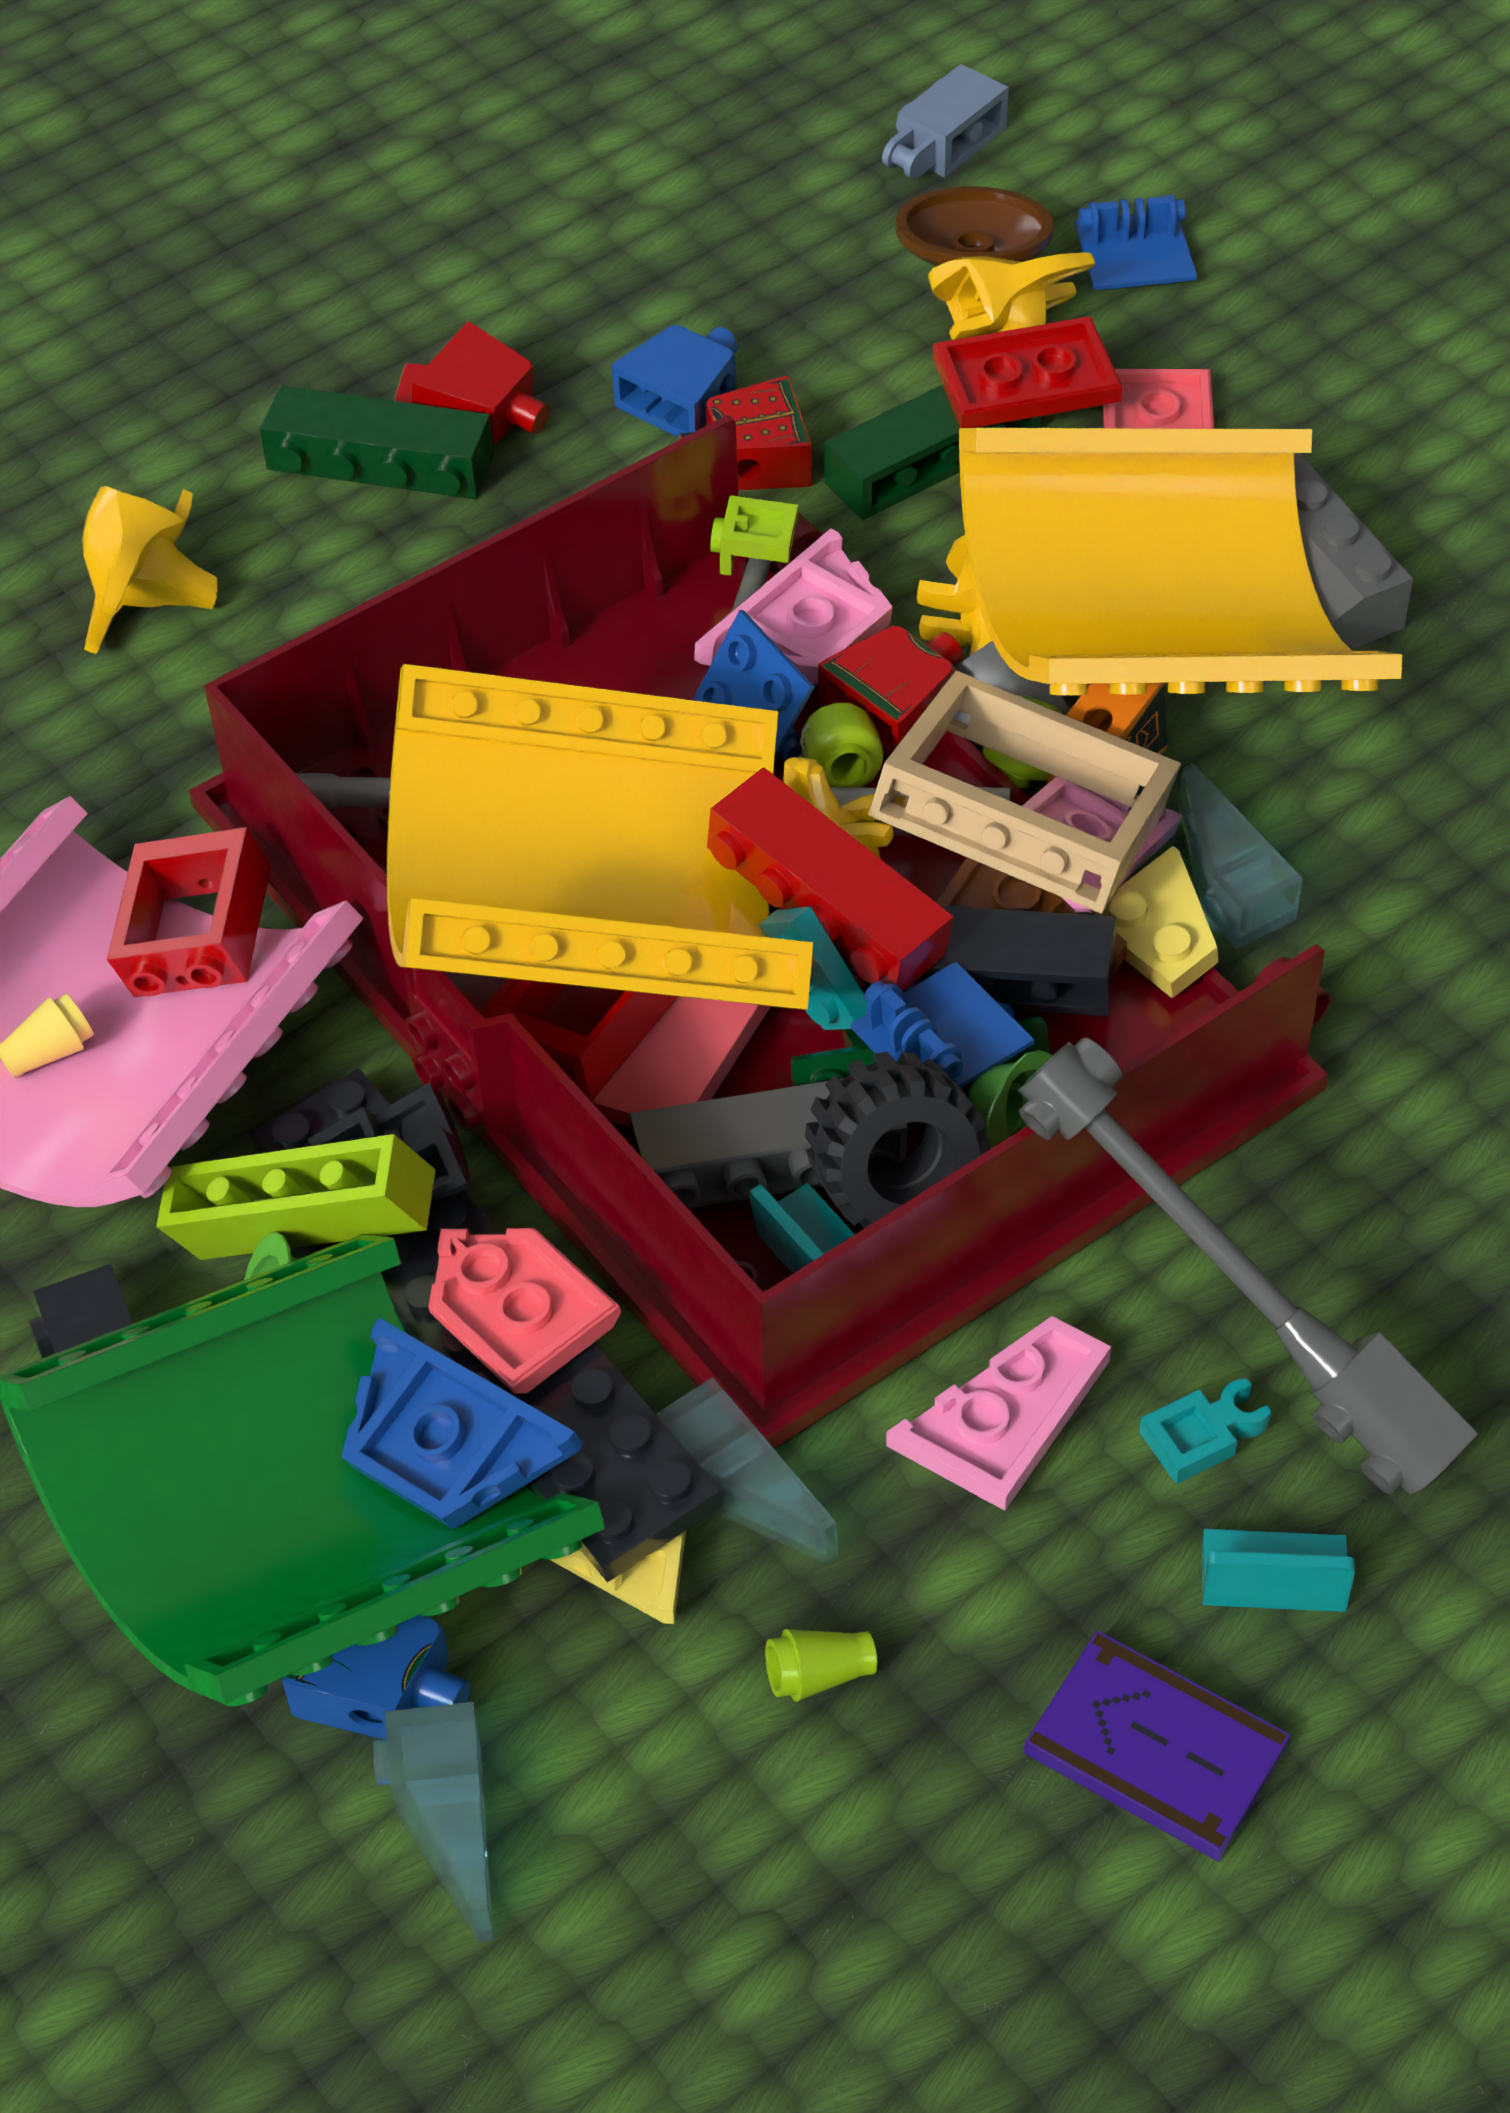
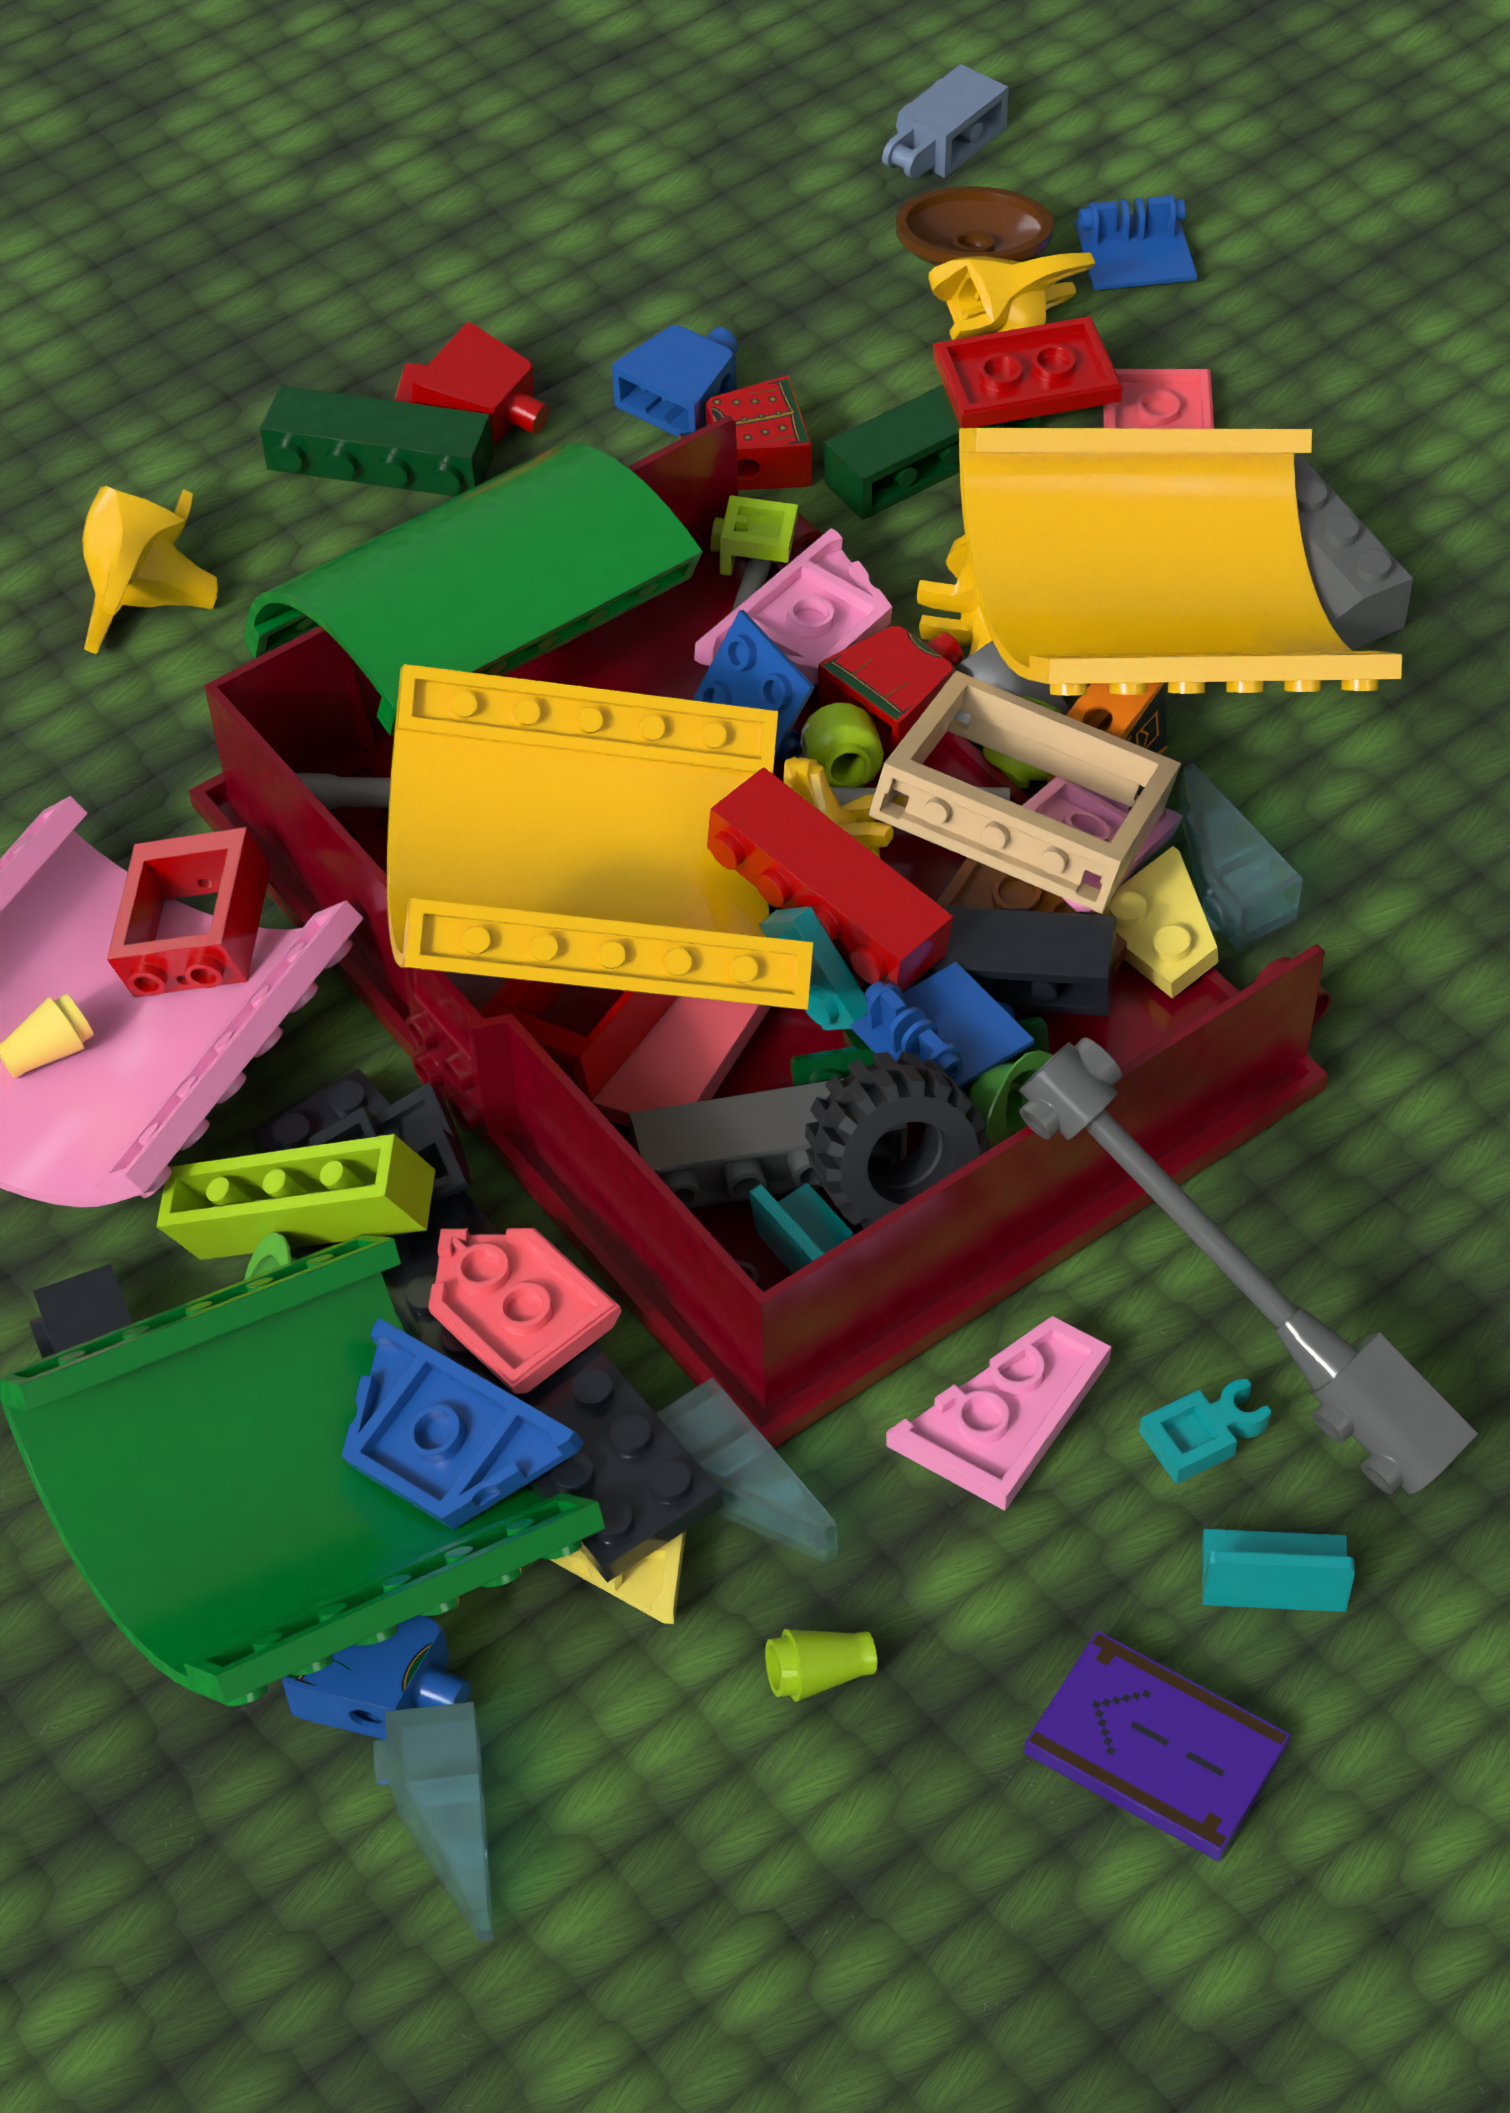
(489, 574): none -> green panel

